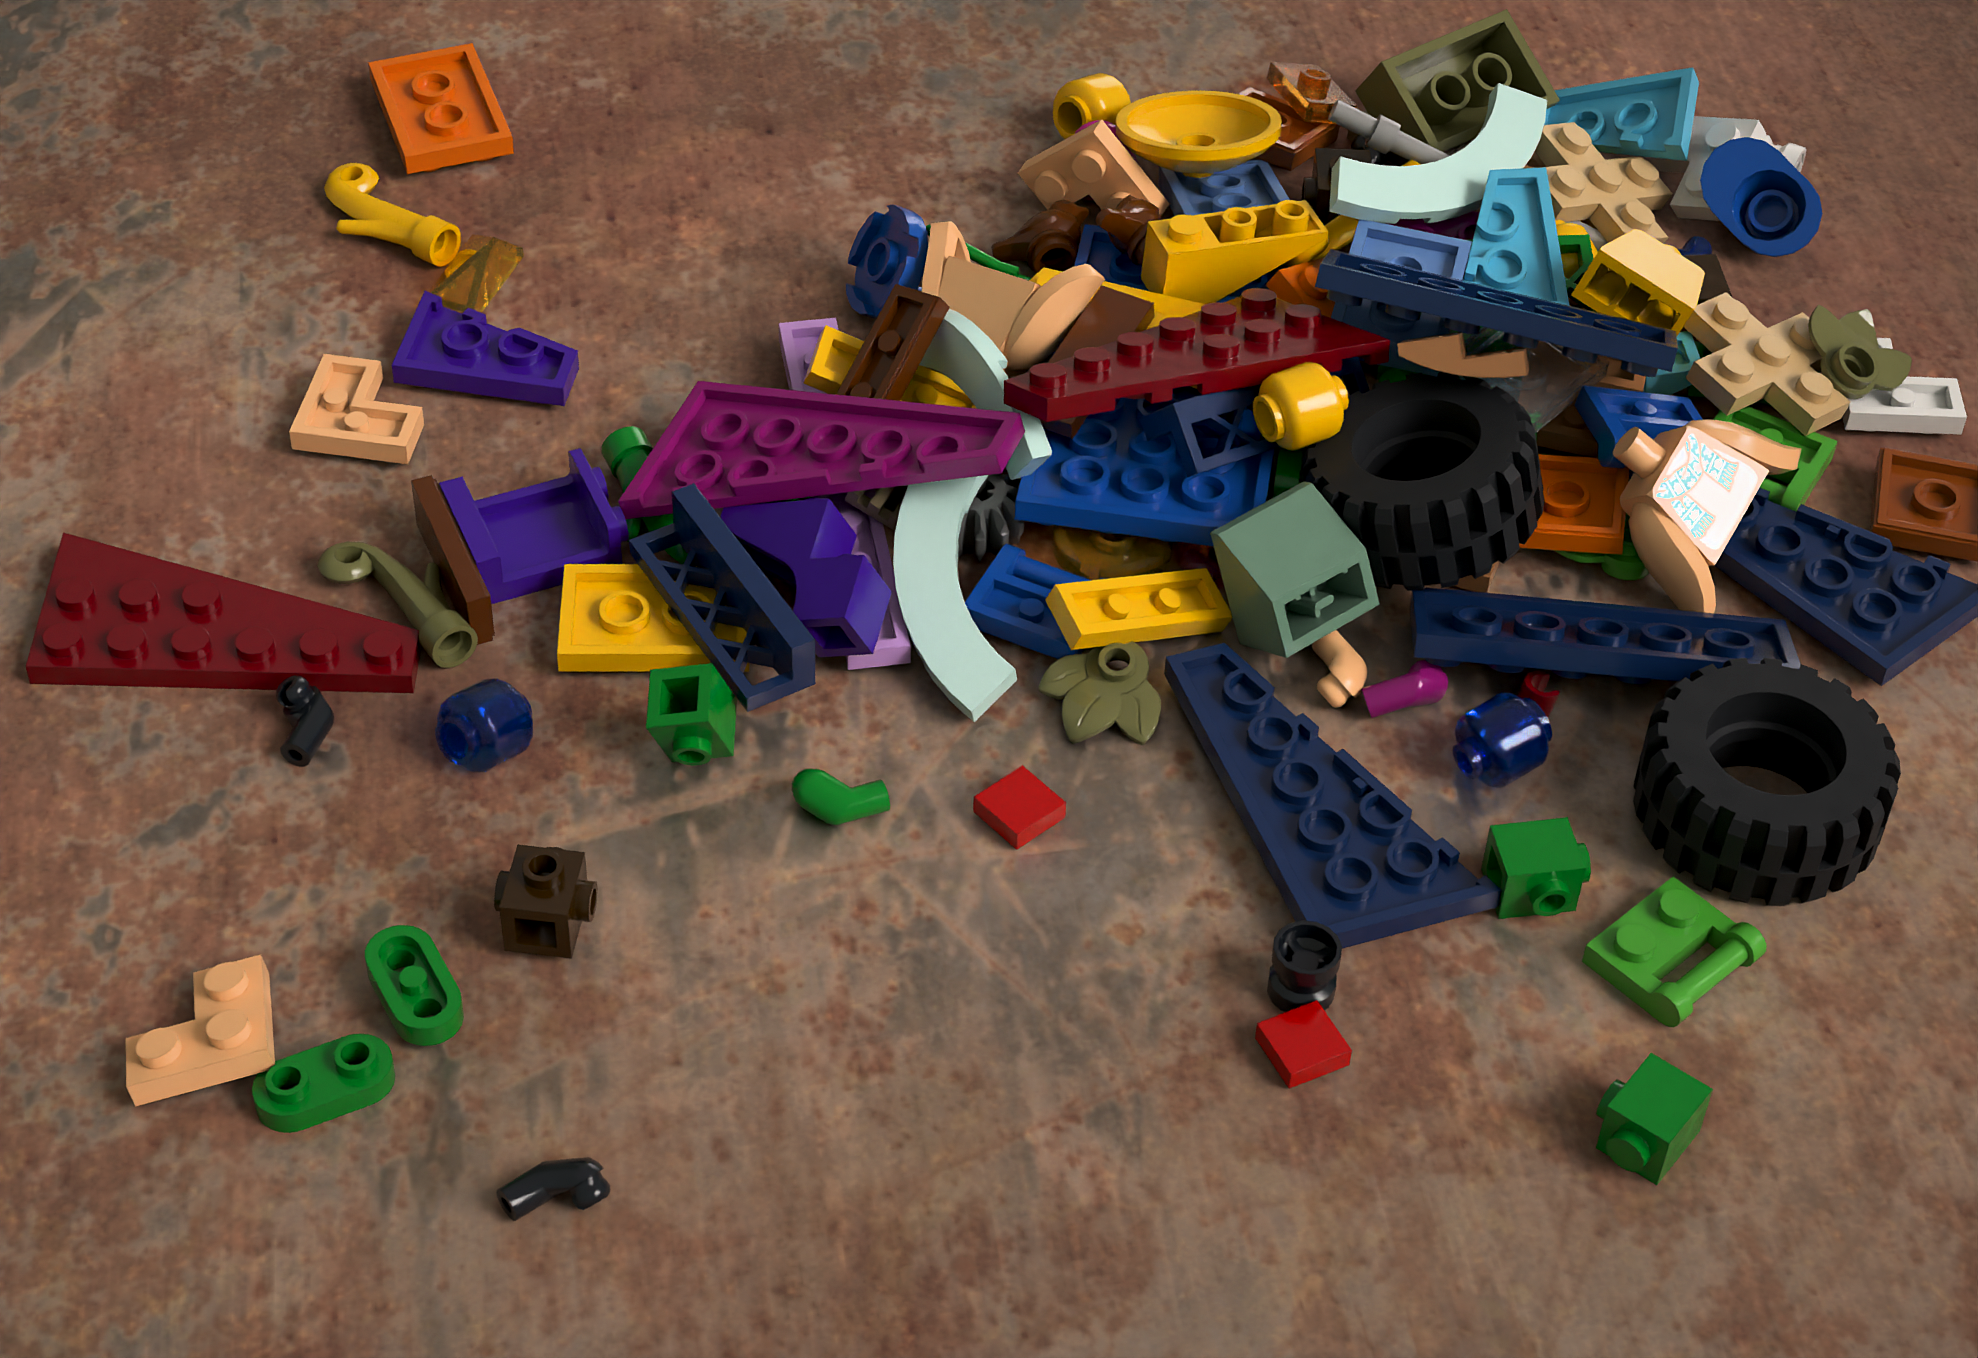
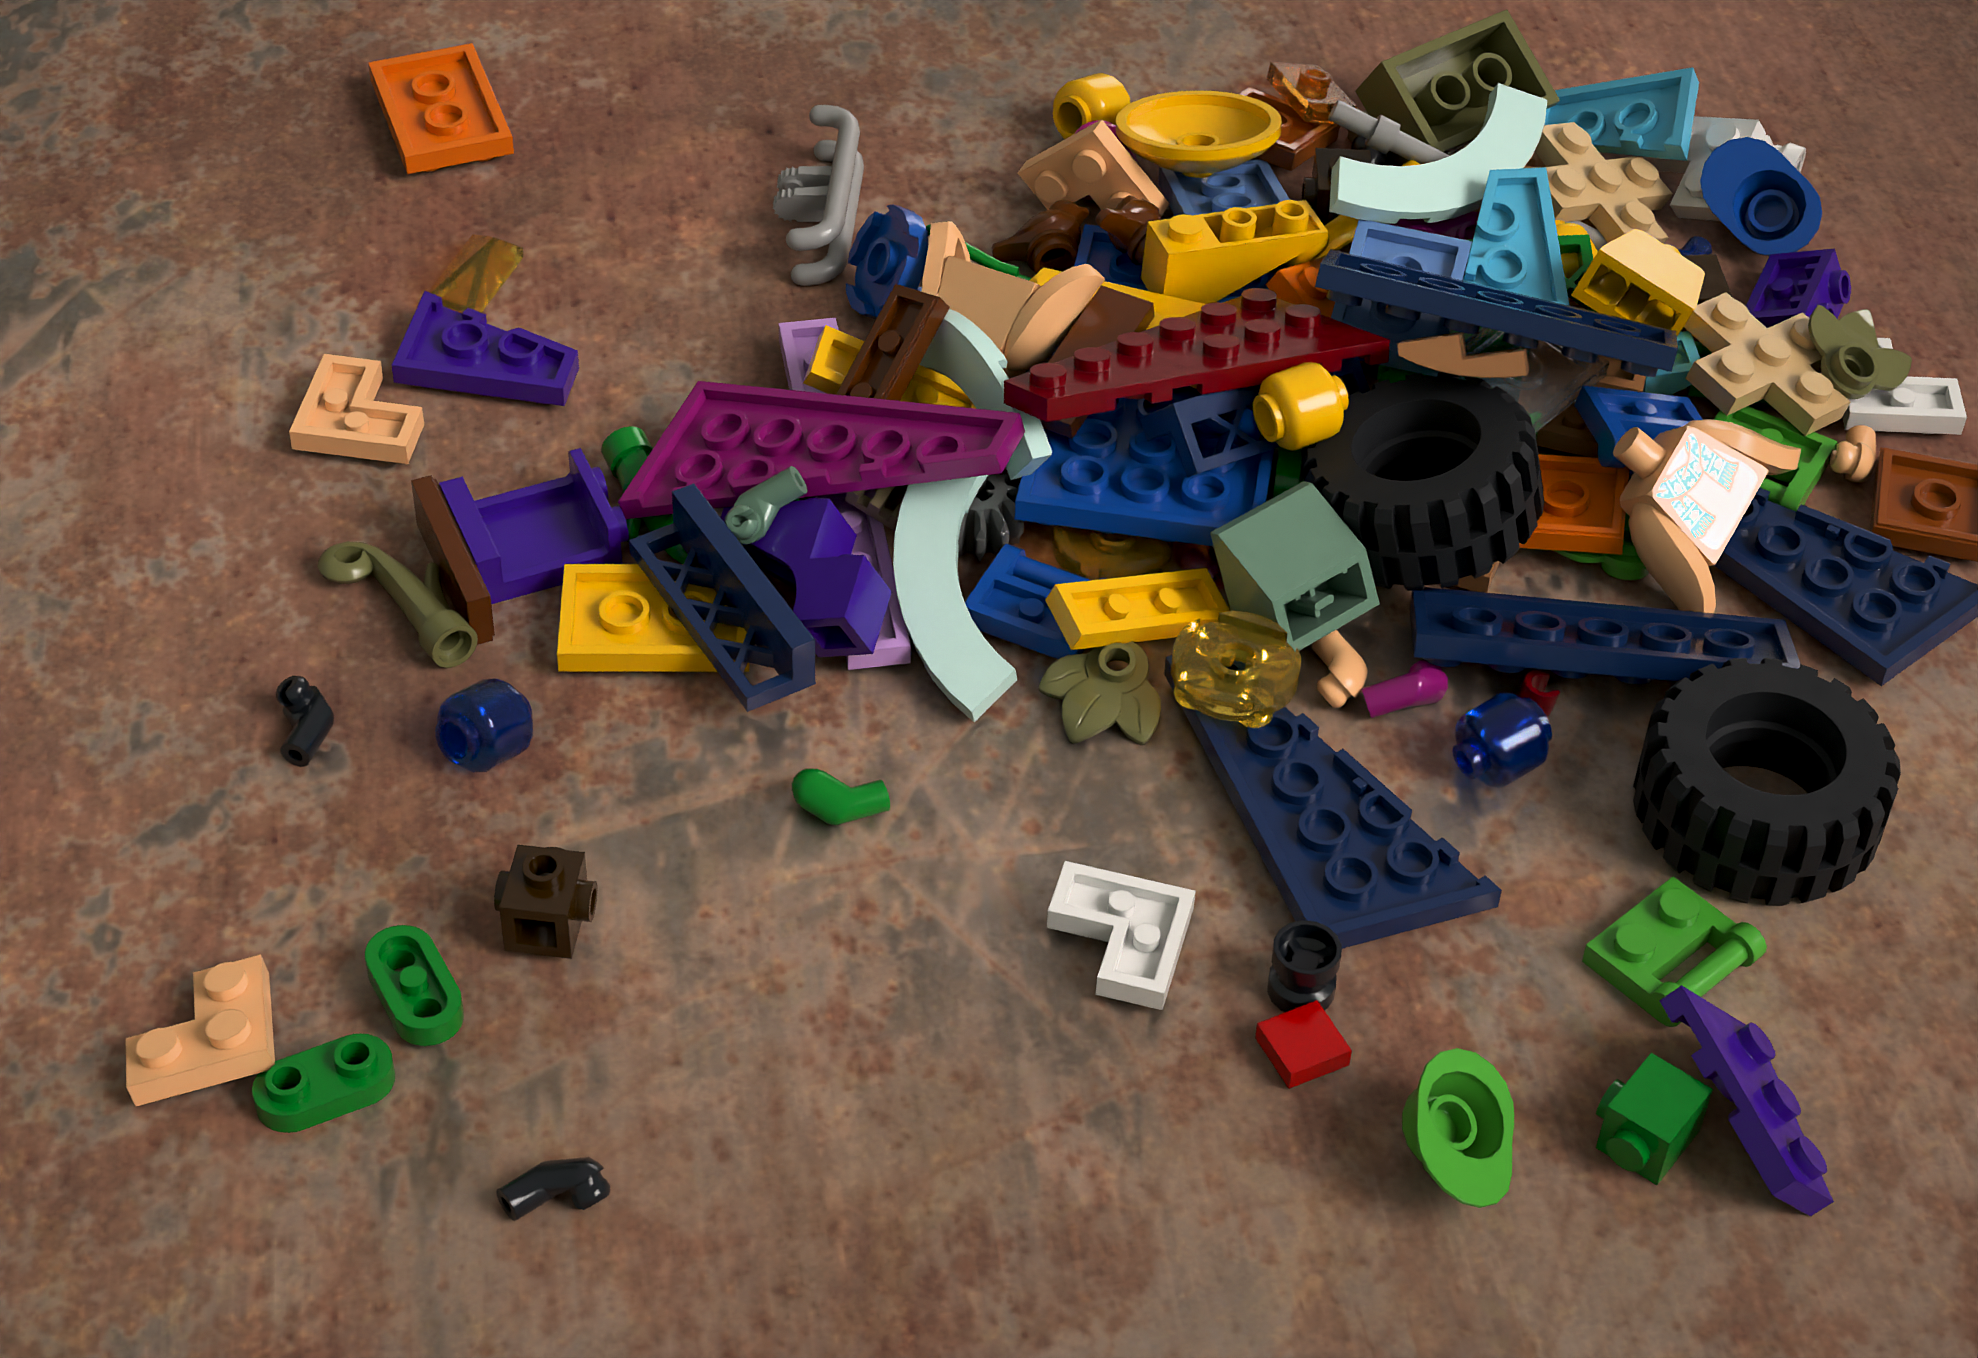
(169, 625): dark red wing -> none
(427, 237): yellow plant -> none
(691, 713): green brick -> none
(759, 505): none -> sand green arm
(824, 196): none -> light grey piece
(1019, 807): red tile -> none
(1138, 920): none -> white plate
(1229, 694): none -> clear yellow plate
(1462, 1127): none -> bright green piece
(1536, 867): green brick -> none
(1765, 1118): none -> dark purple wing
(1799, 284): none -> dark purple bracket
(1856, 455): none -> light nougat arm

